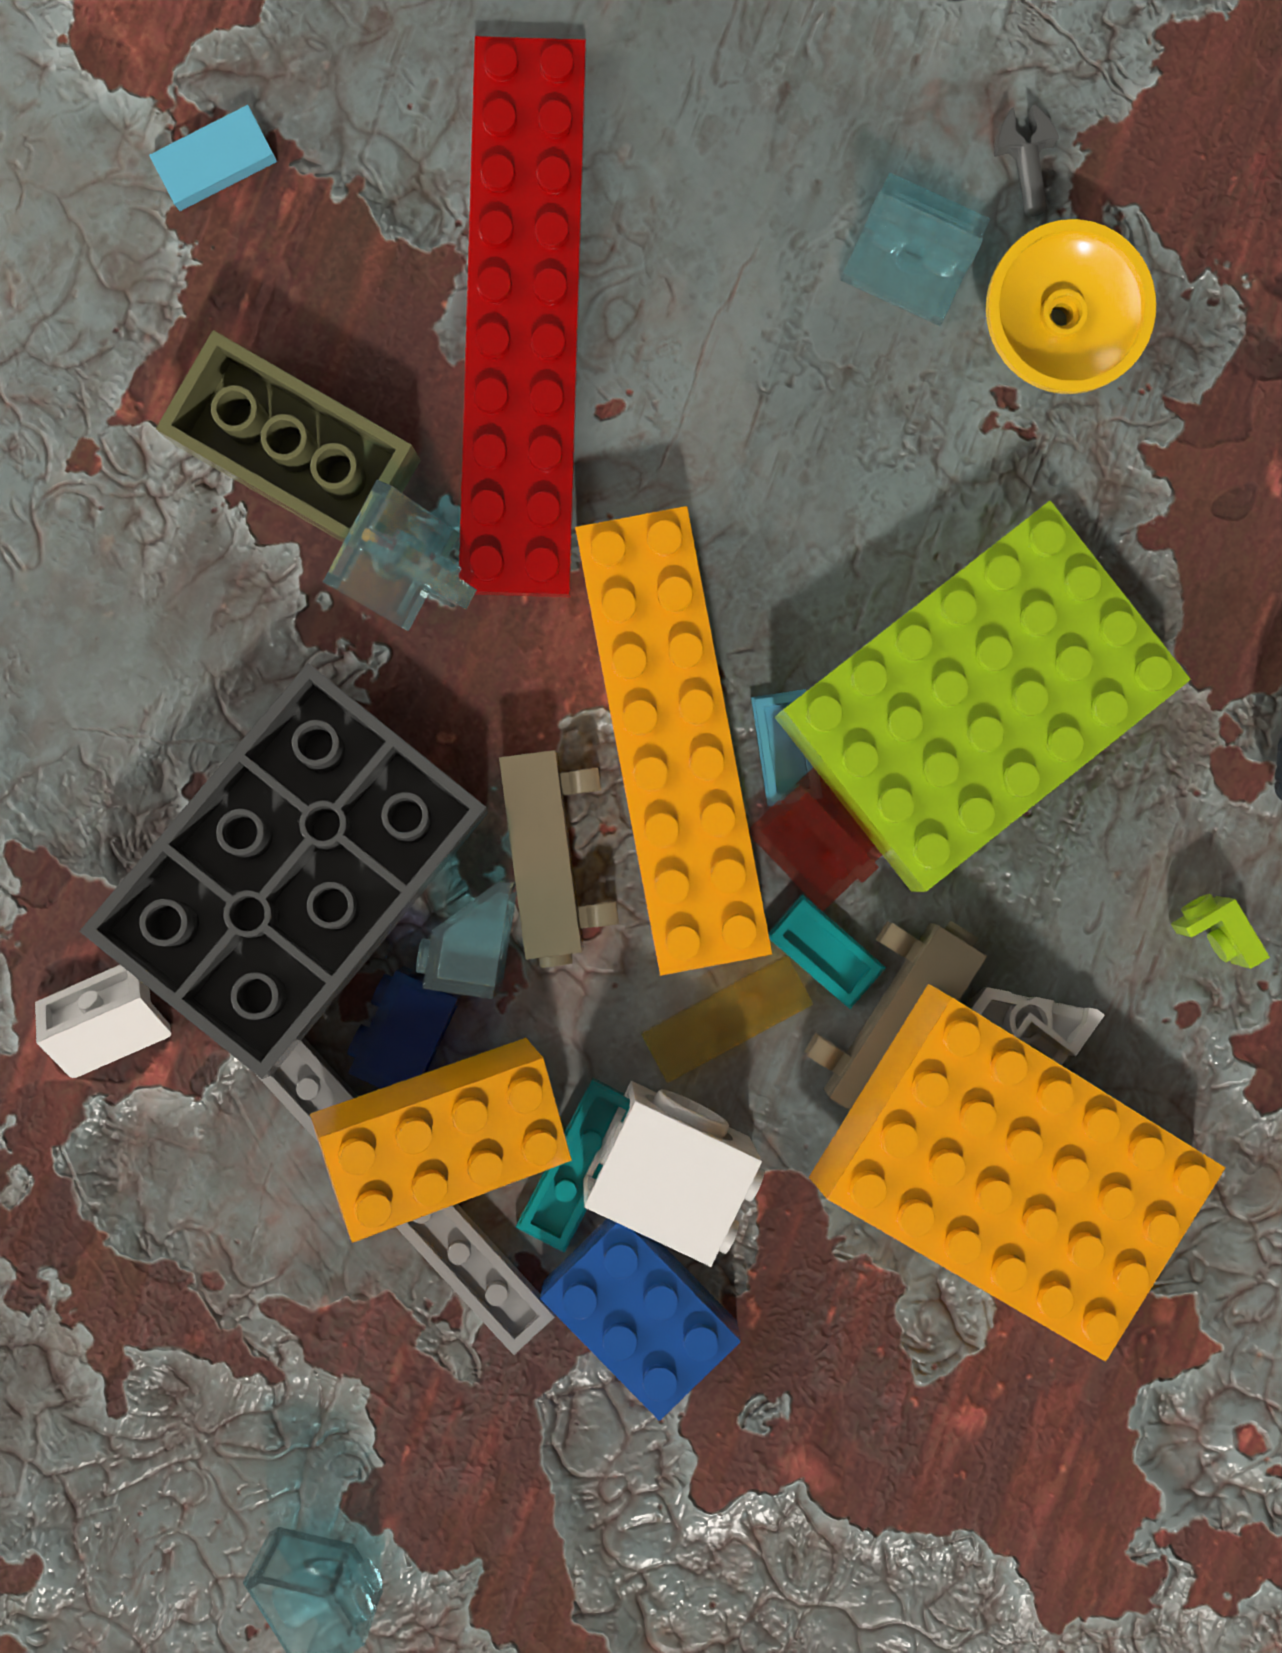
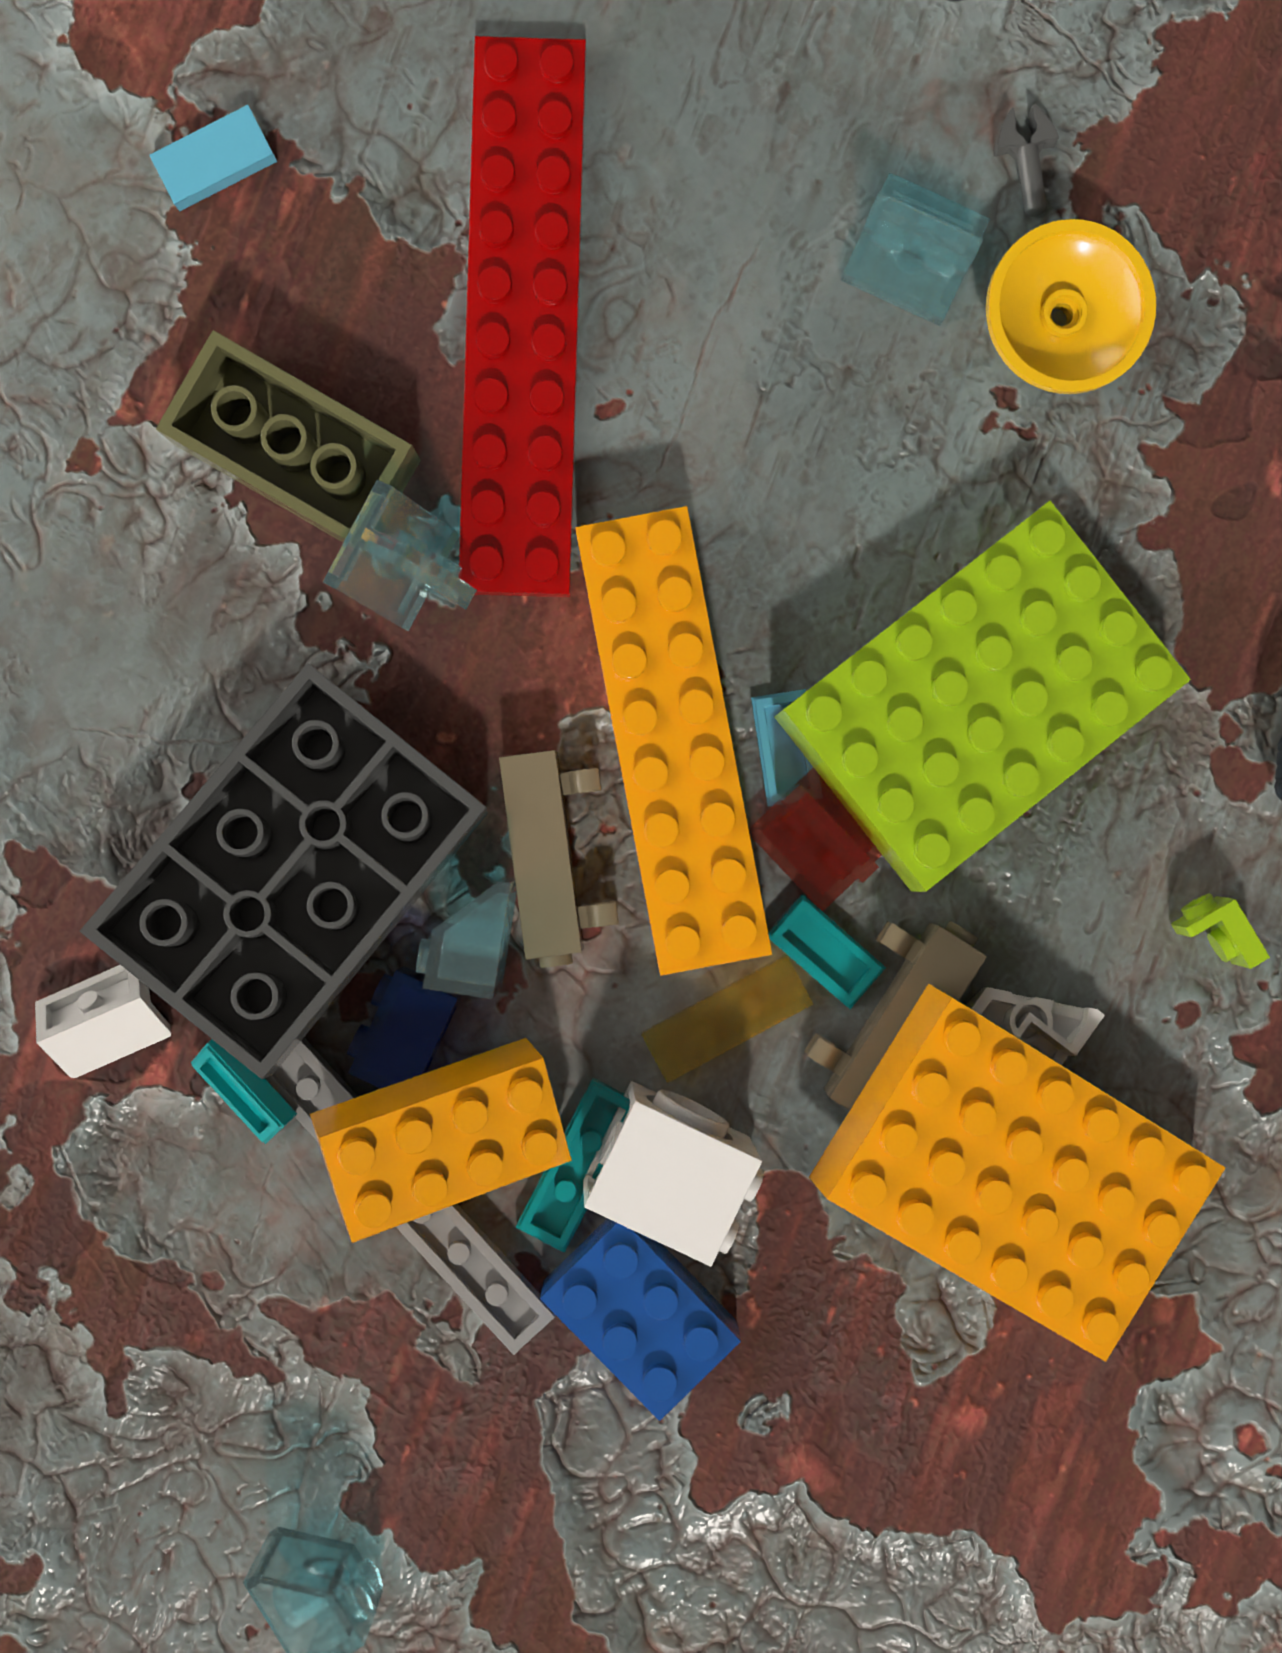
(243, 1091): none -> teal tile

